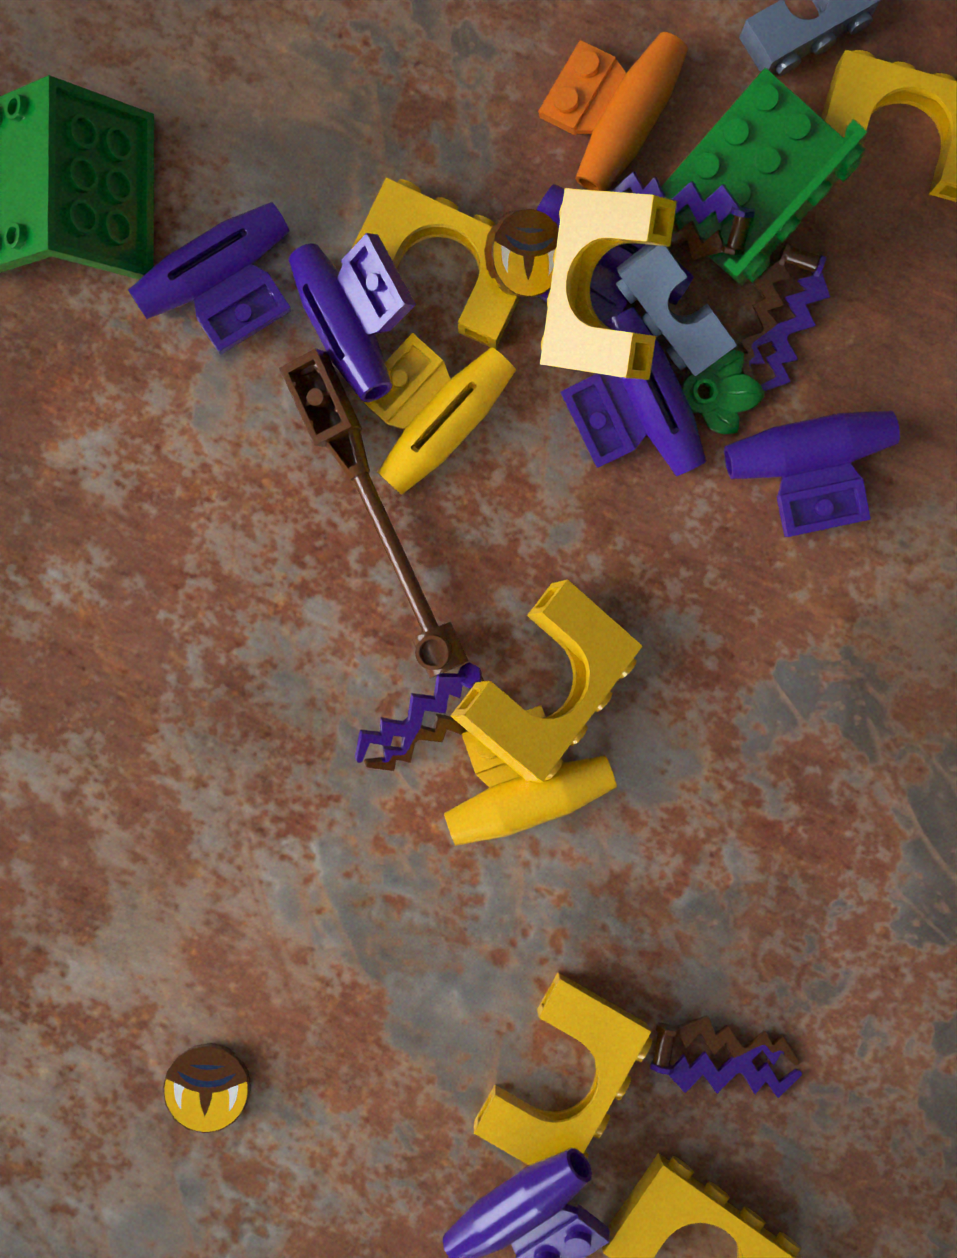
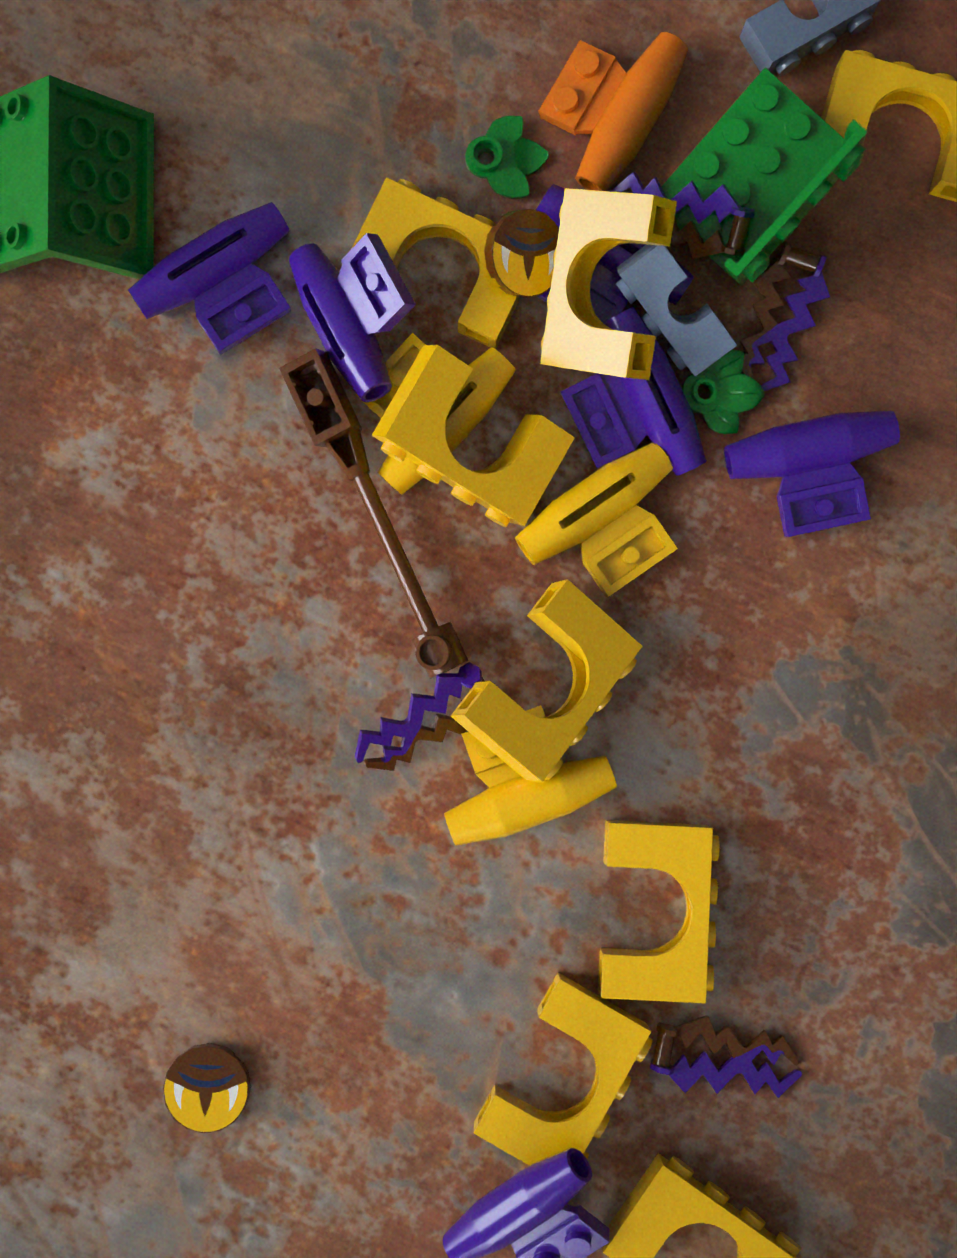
(416, 430): none -> yellow arch
(512, 156): none -> green plate
(604, 518): none -> yellow plate
(681, 966): none -> yellow arch

